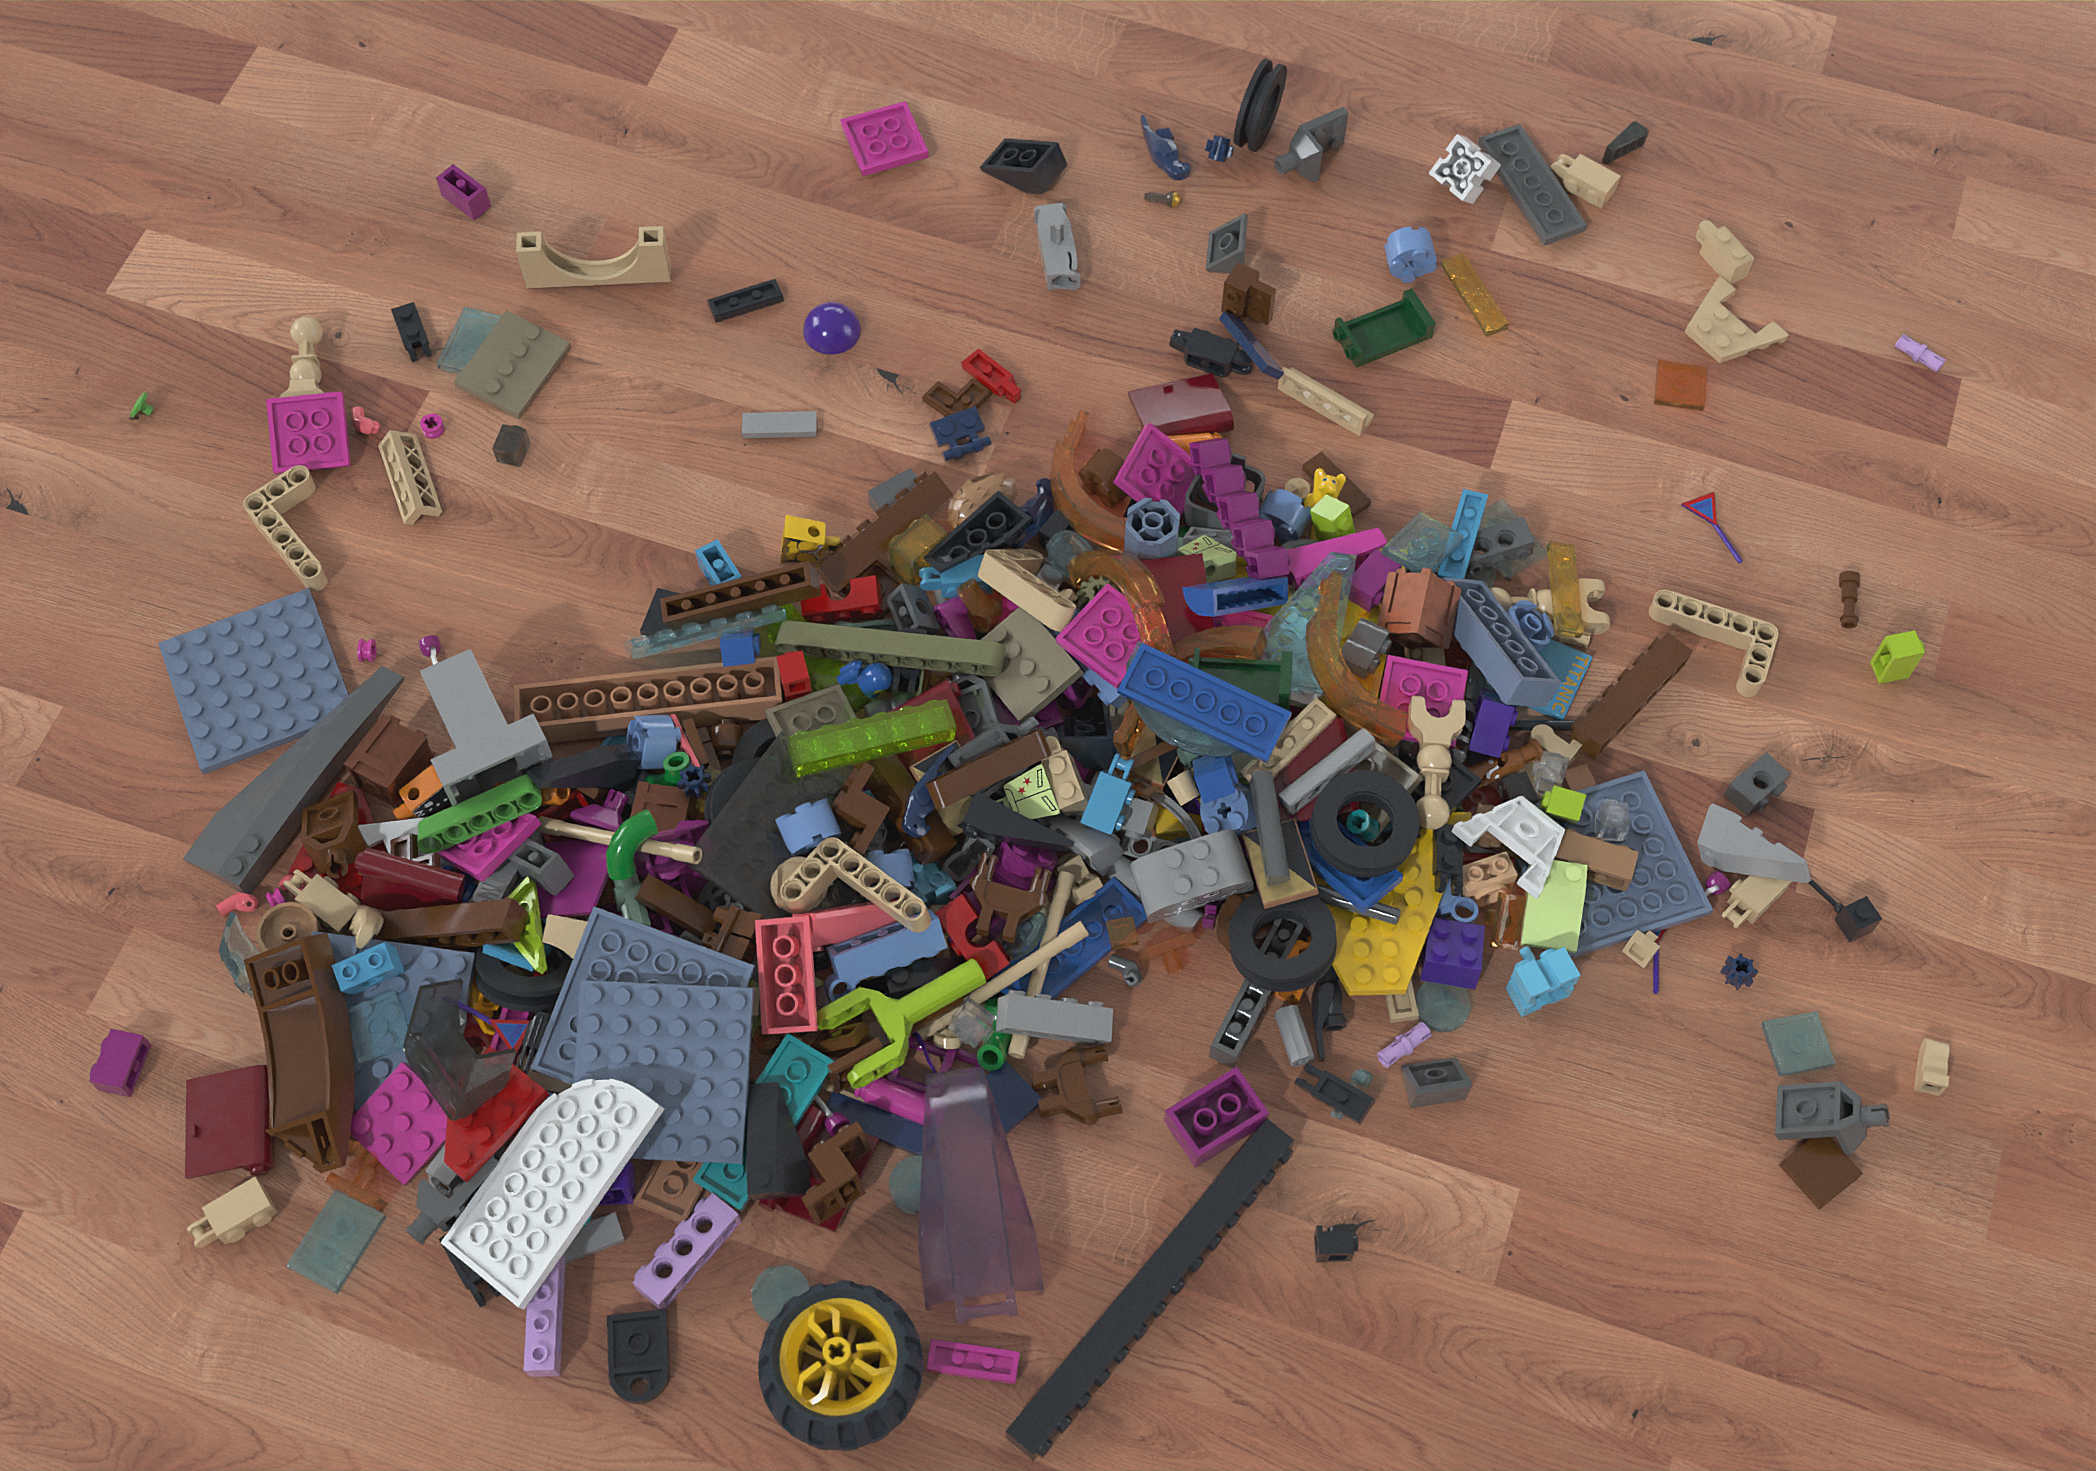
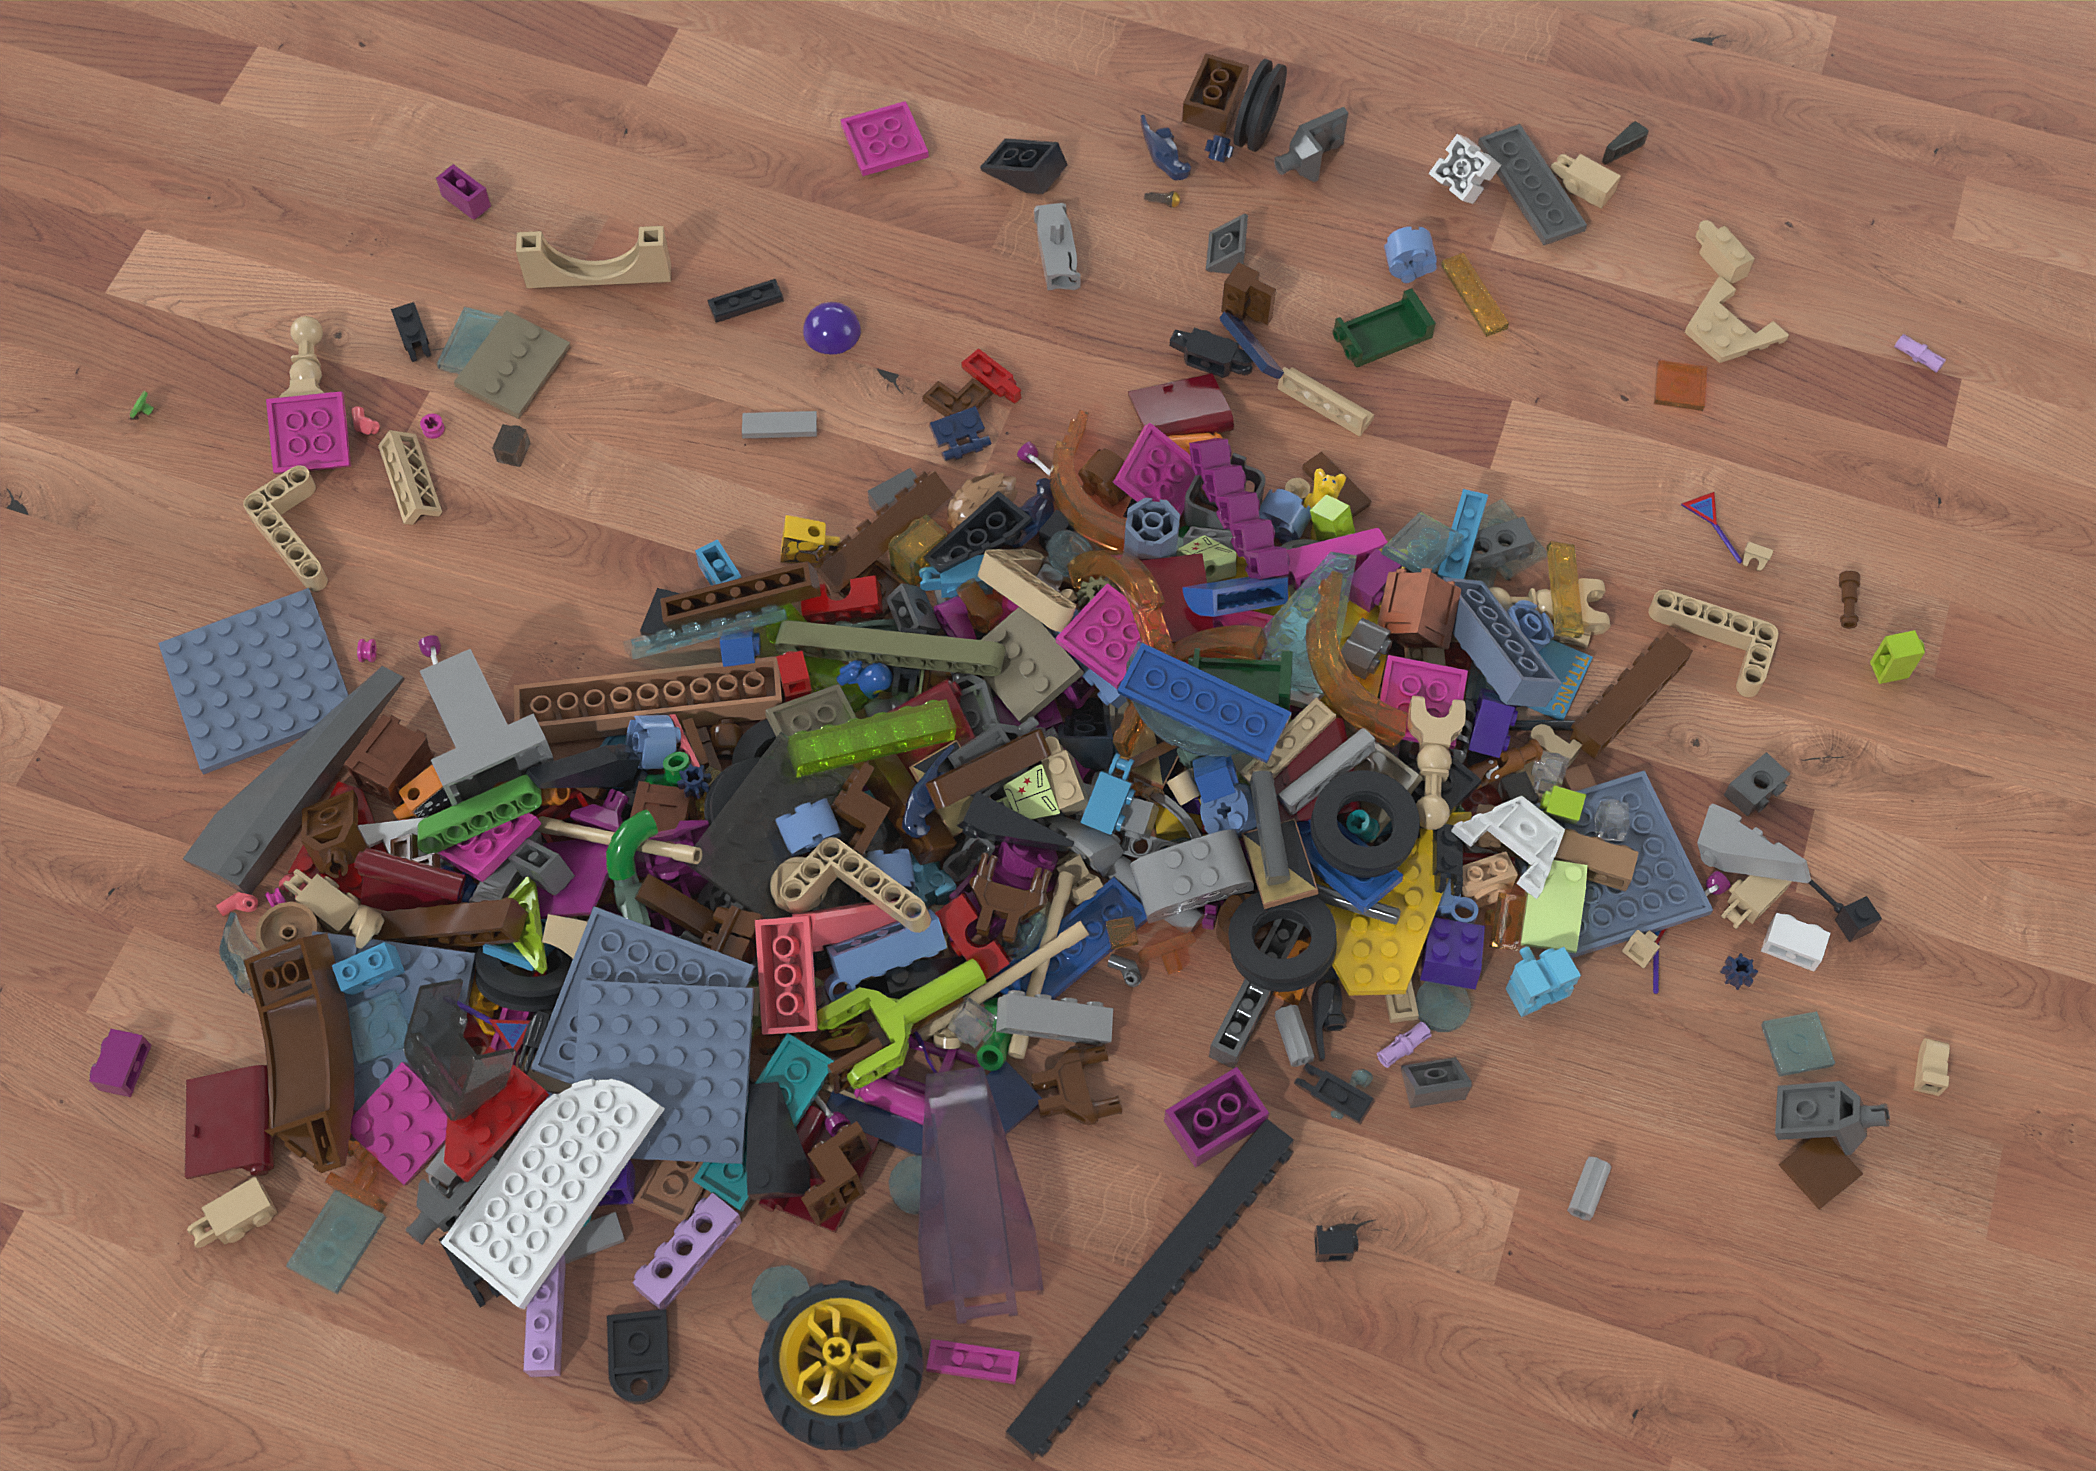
(1029, 454): none -> magenta hinge
(1215, 93): none -> reddish brown brick
(1589, 1188): none -> light grey axle
(1757, 552): none -> tan tile
(1795, 941): none -> white brick

